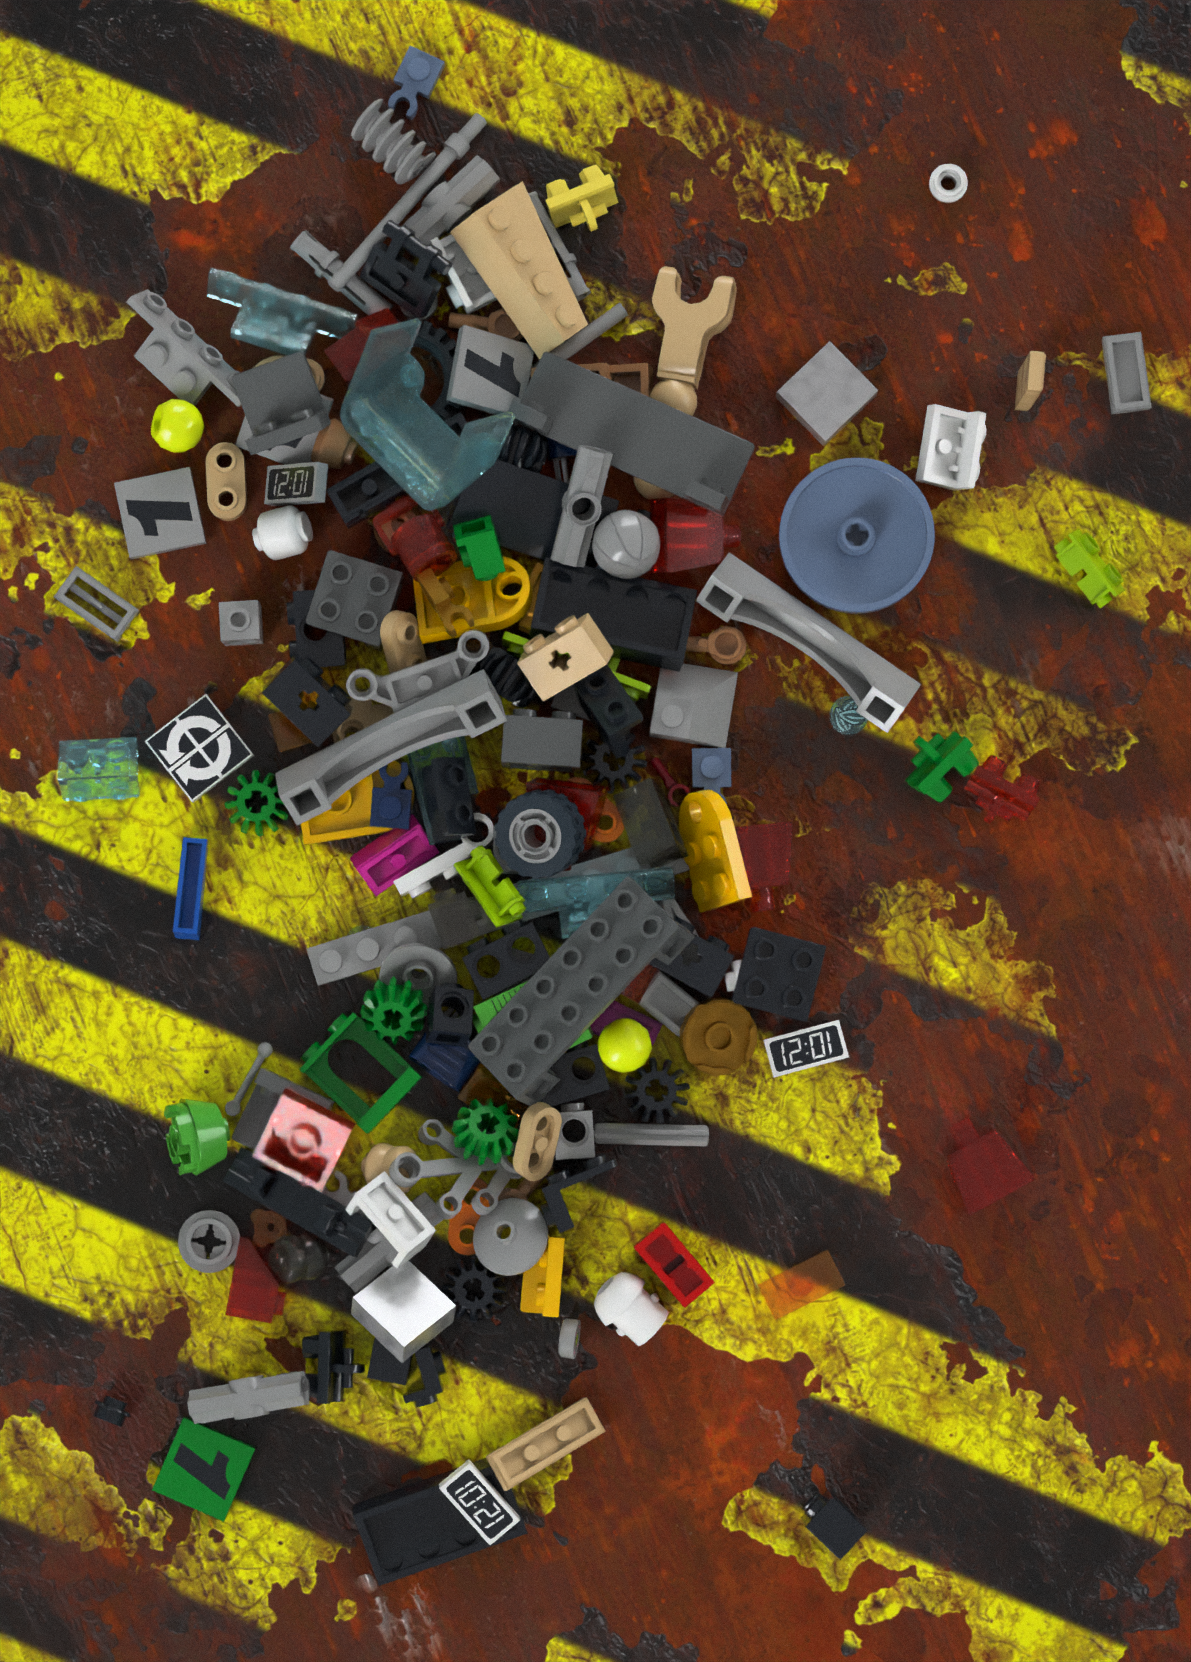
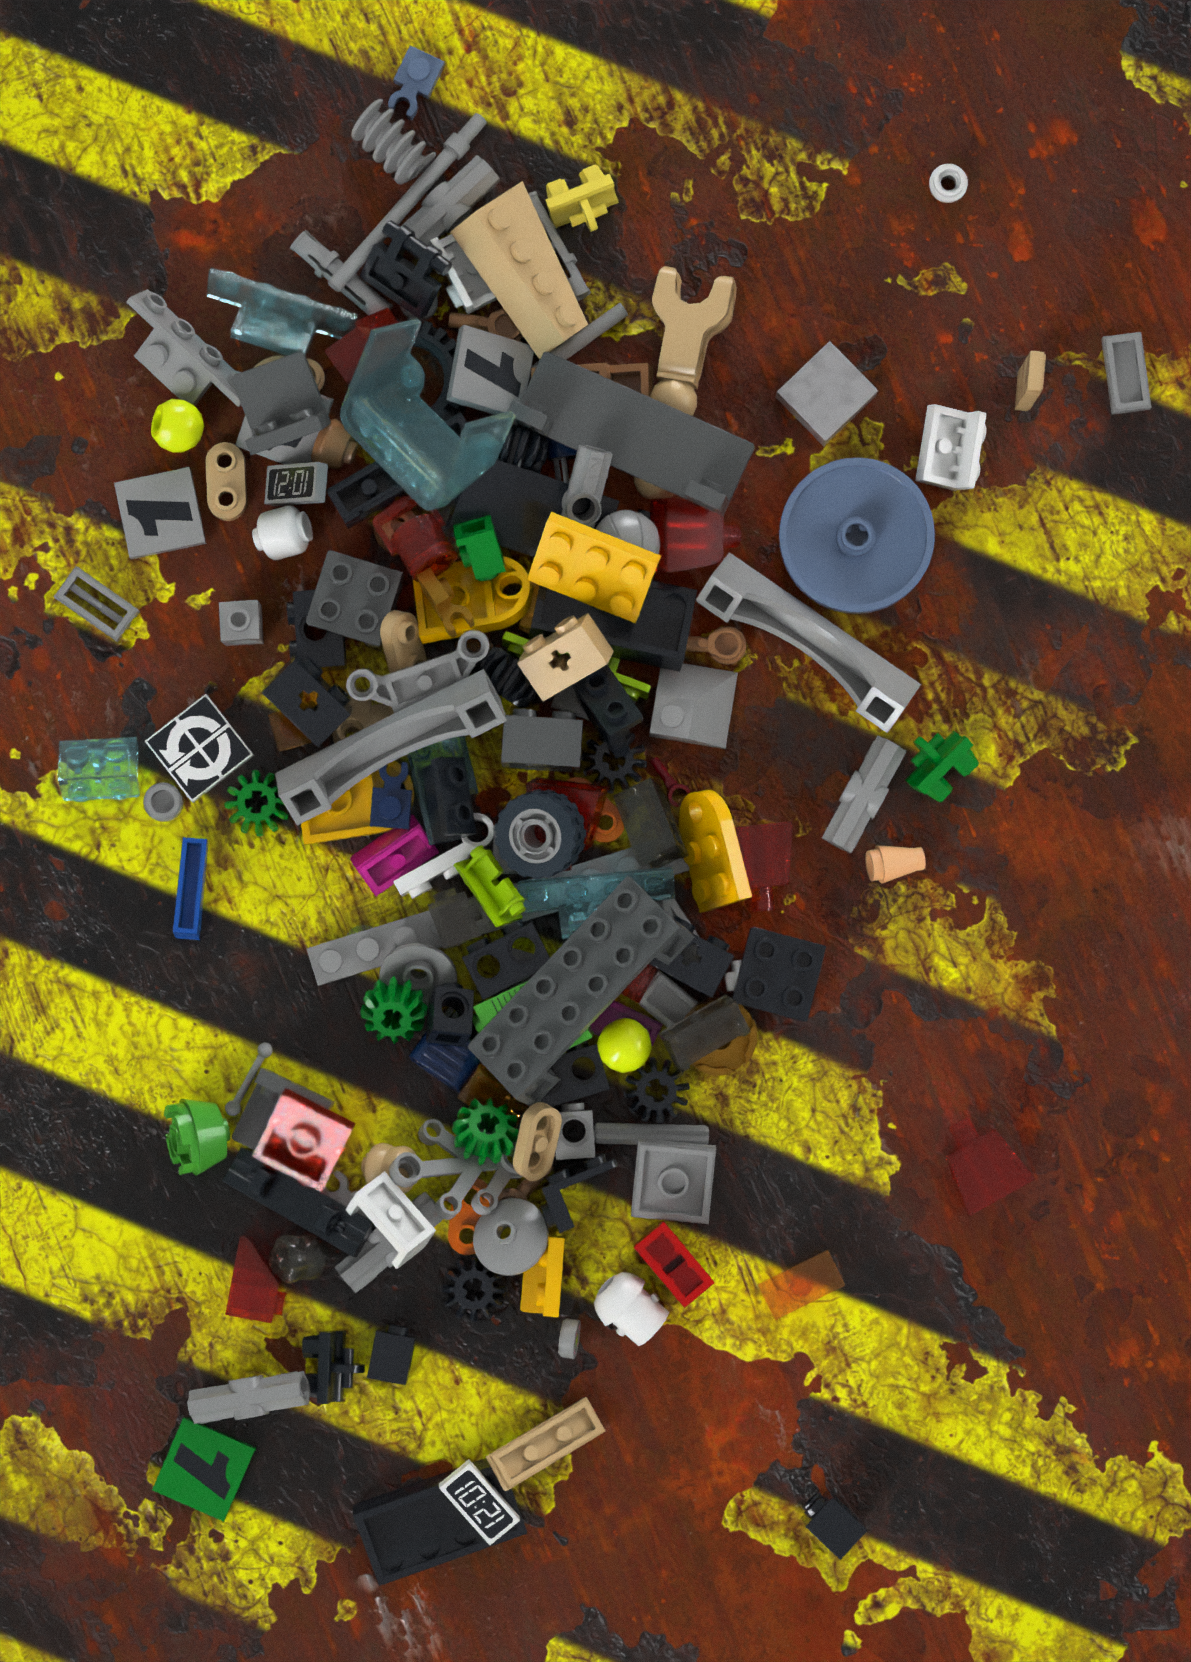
(111, 1411): black plate -> none
(163, 802): none -> light grey tile
(195, 1253): light grey gear -> none
(261, 1220): clear orange plate -> none
(318, 1069): green panel -> none
(403, 1310): flat silver piece -> none
(431, 1367): black bracket -> none
(593, 567): none -> yellow plate
(673, 1181): none -> light grey tile
(704, 1032): none -> clear smoke hinge
(711, 769): sand blue plate -> none
(806, 1048): tile -> none
(845, 718): clear light blue tile -> none
(864, 794): none -> light grey piece
(891, 862): none -> light nougat cone
(1000, 795): clear red hips -> none
(1084, 555): lime hinge -> none

